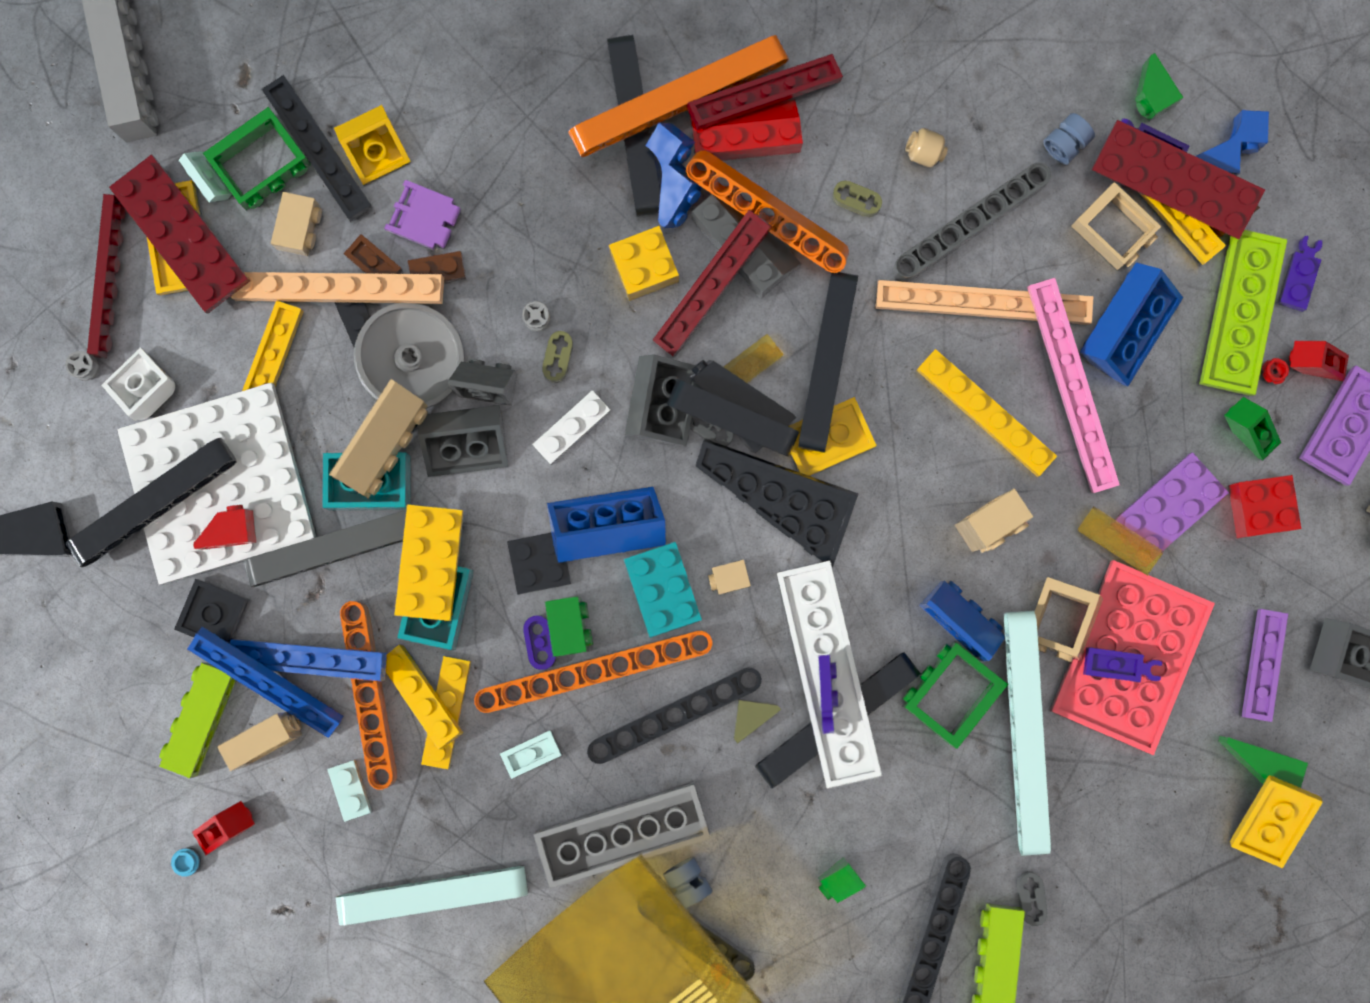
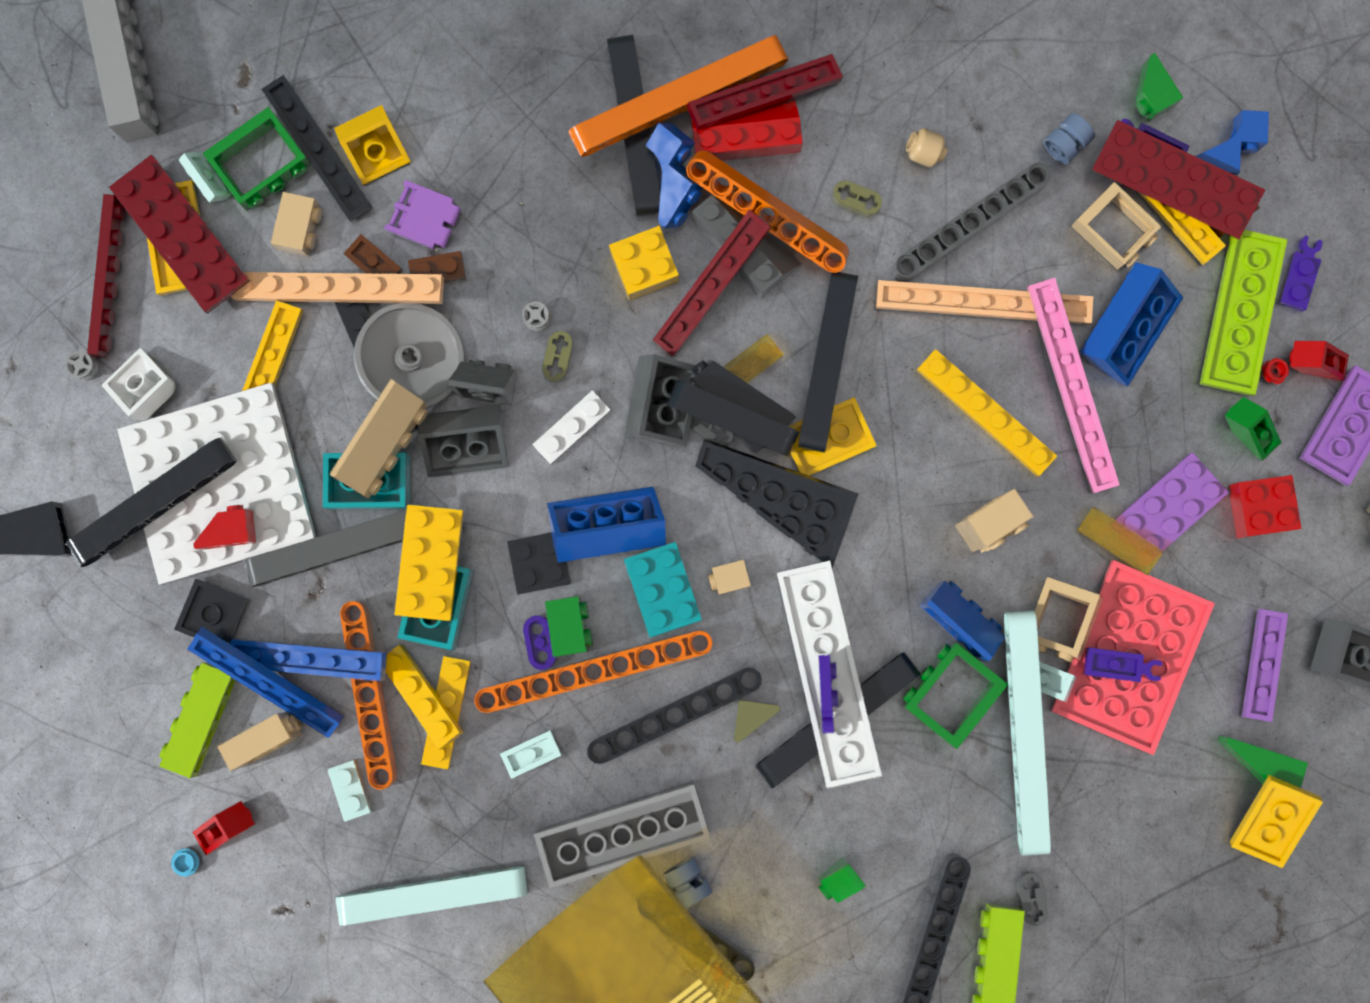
(1056, 682): none -> light aqua plate

